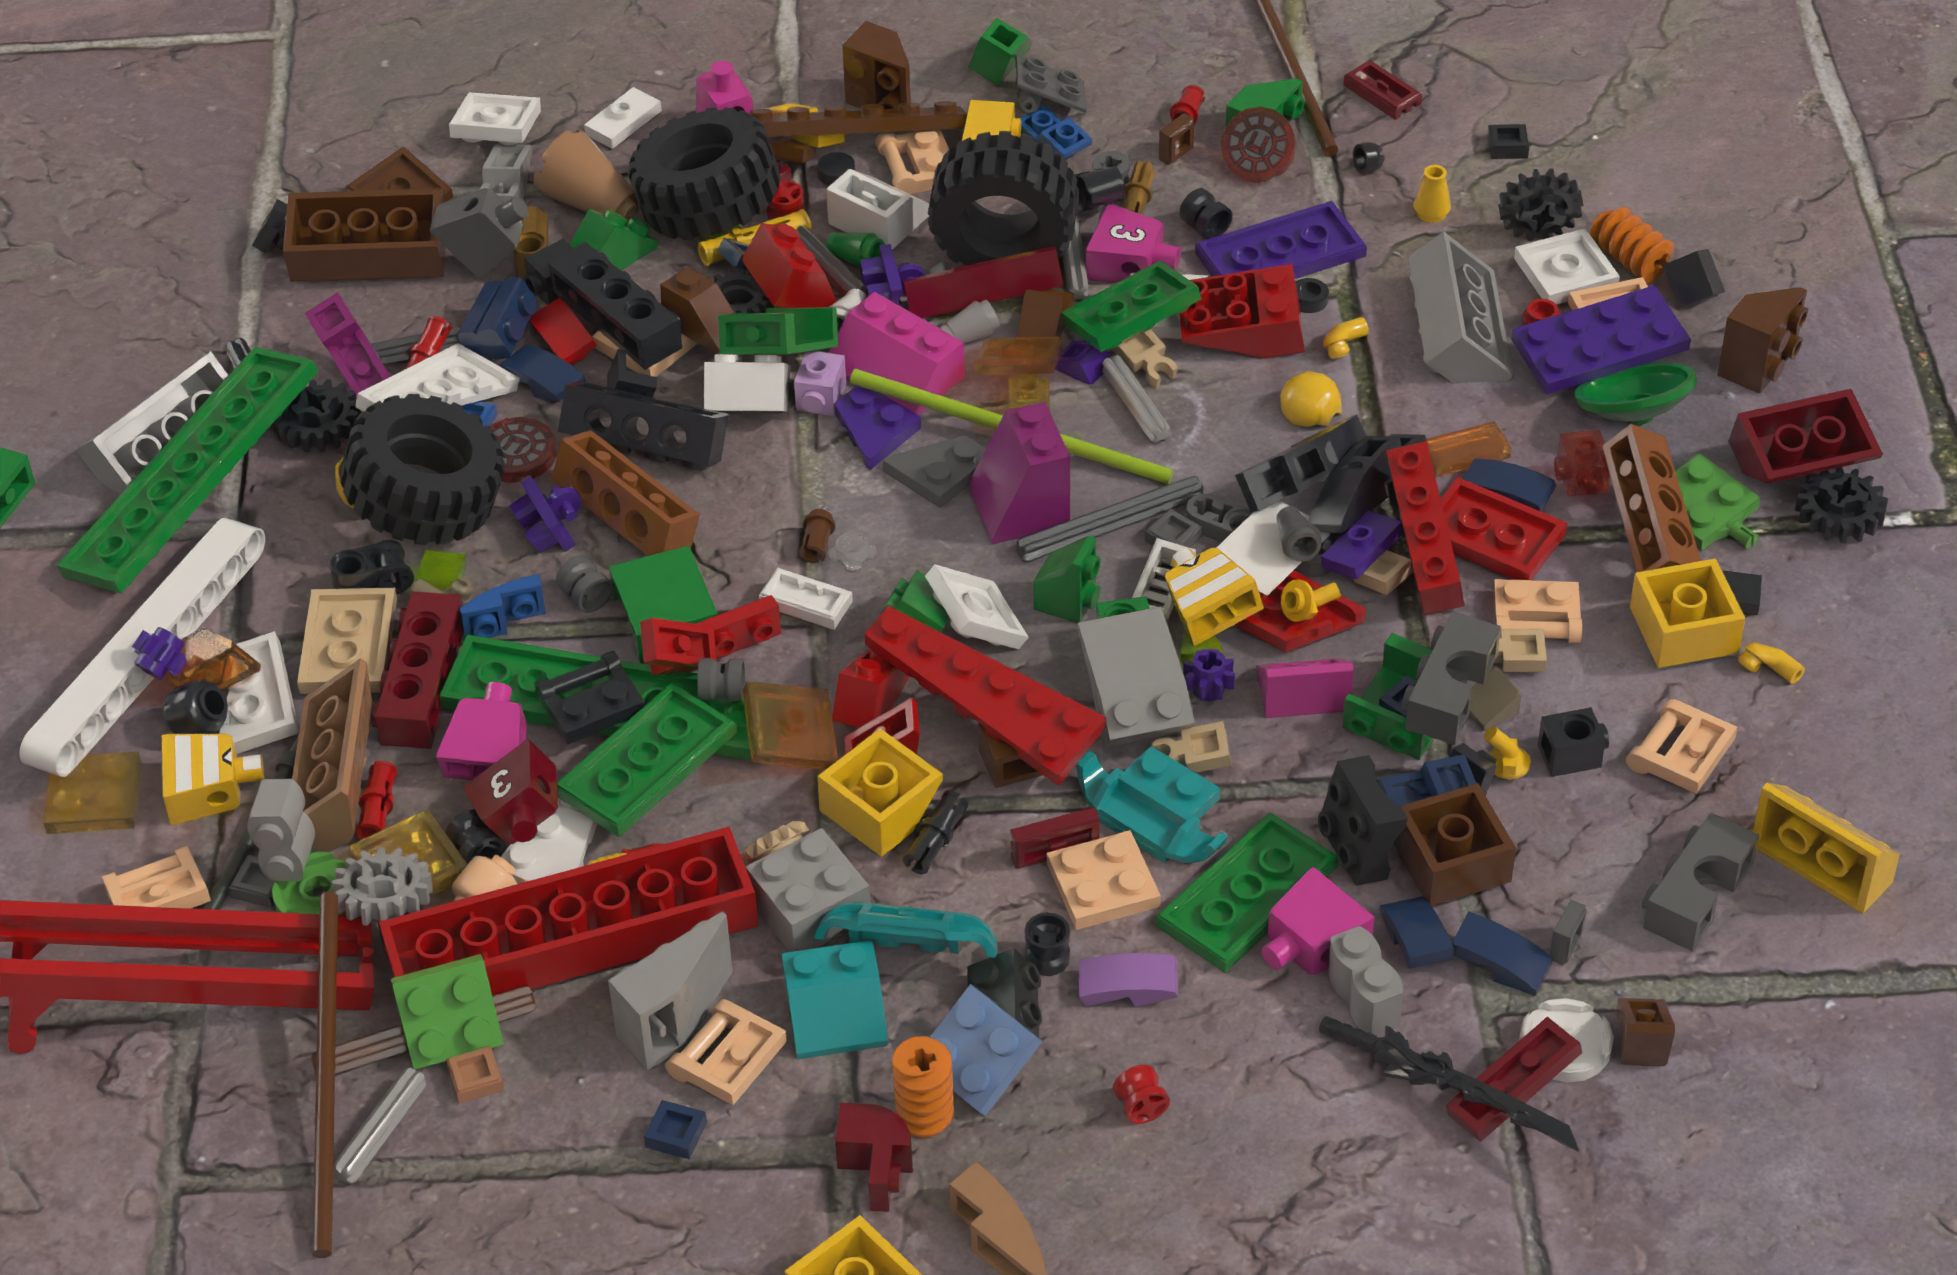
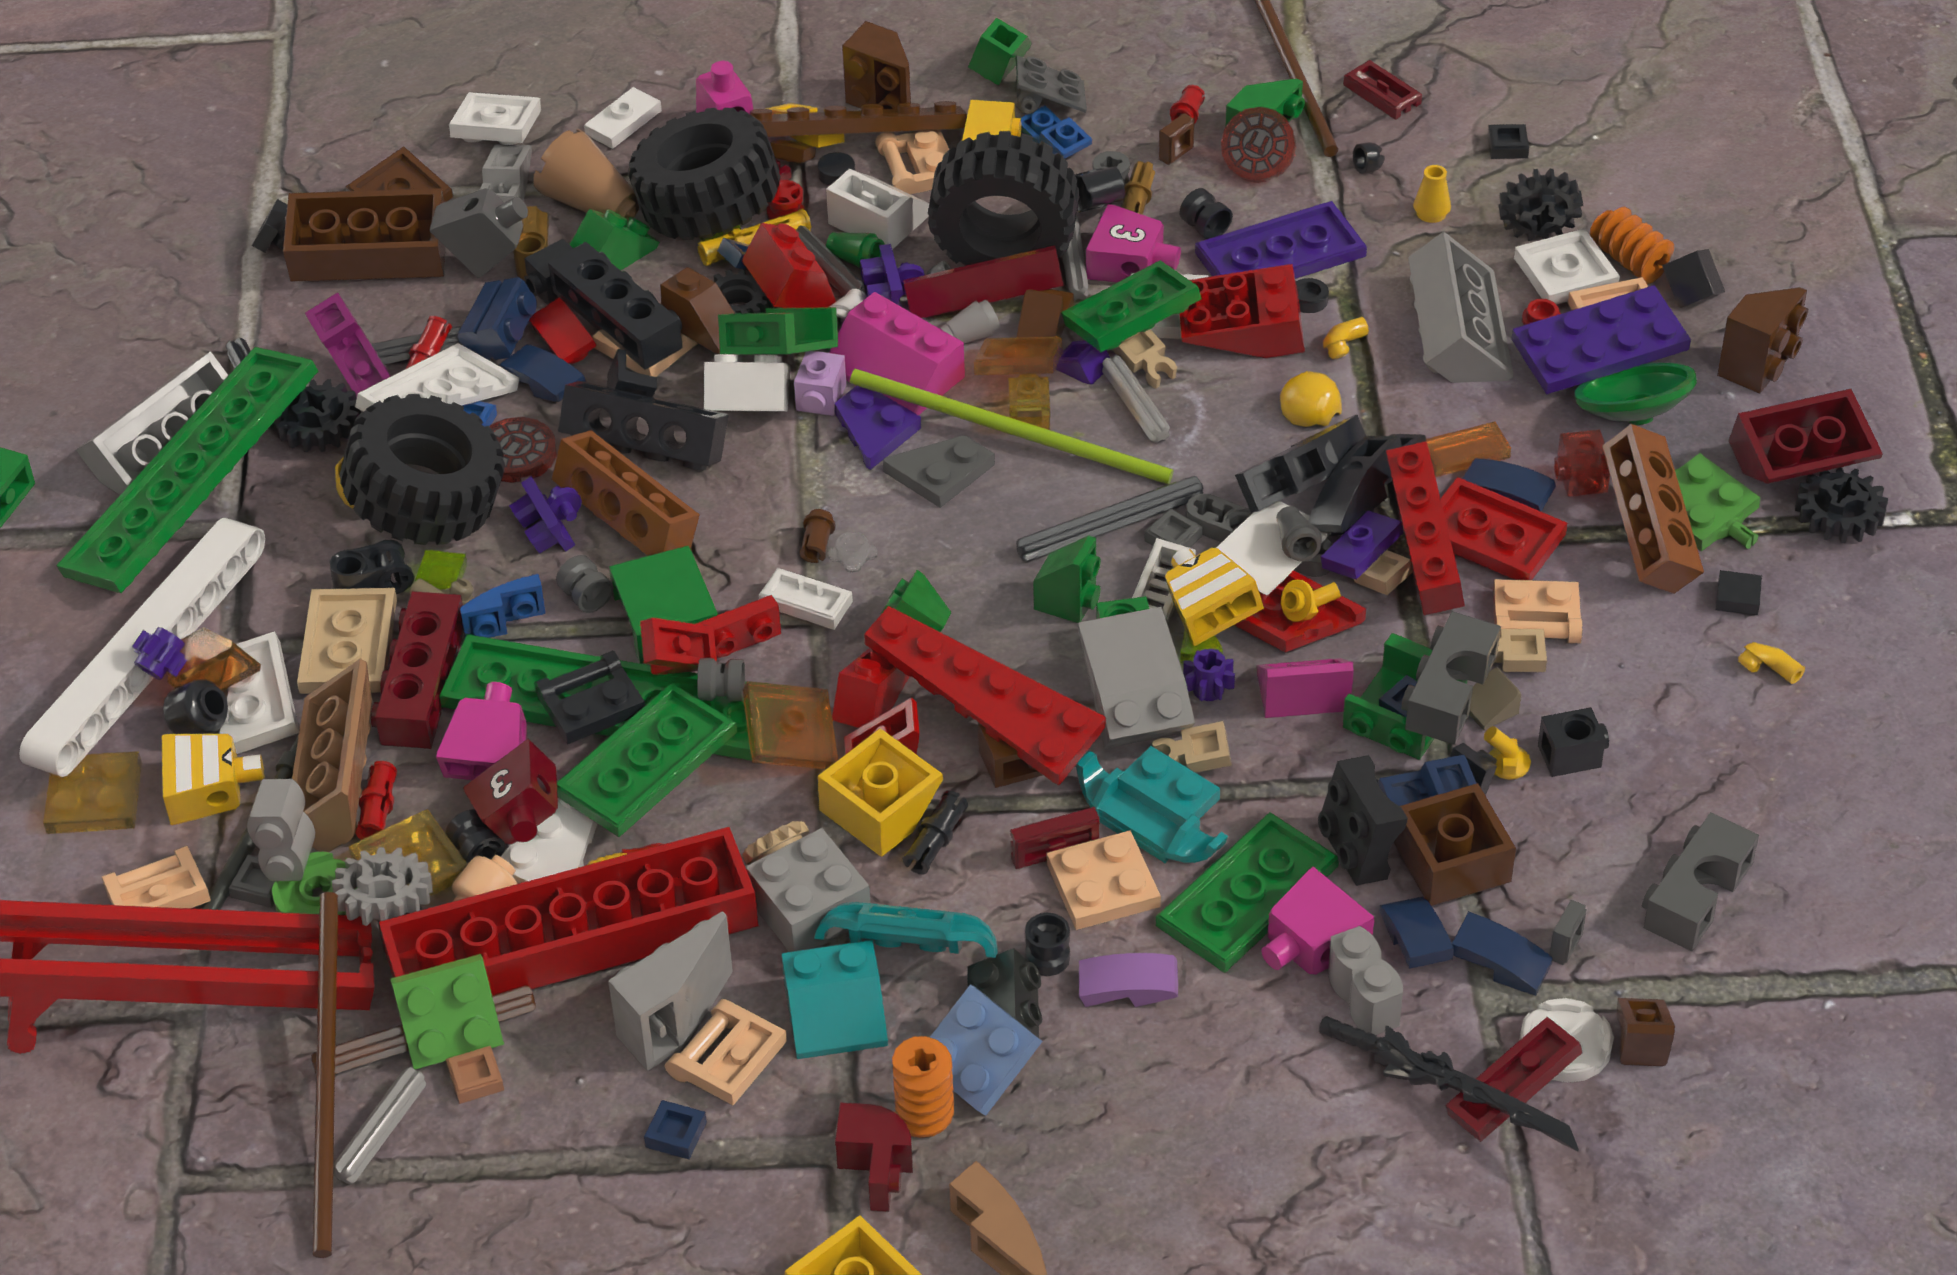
(976, 607): white plate -> none
(1023, 476): magenta slope -> none
(1141, 1094): red wheel -> none
(1687, 613): yellow brick -> none
(1692, 754): light nougat plate -> none
(1823, 847): yellow slope -> none

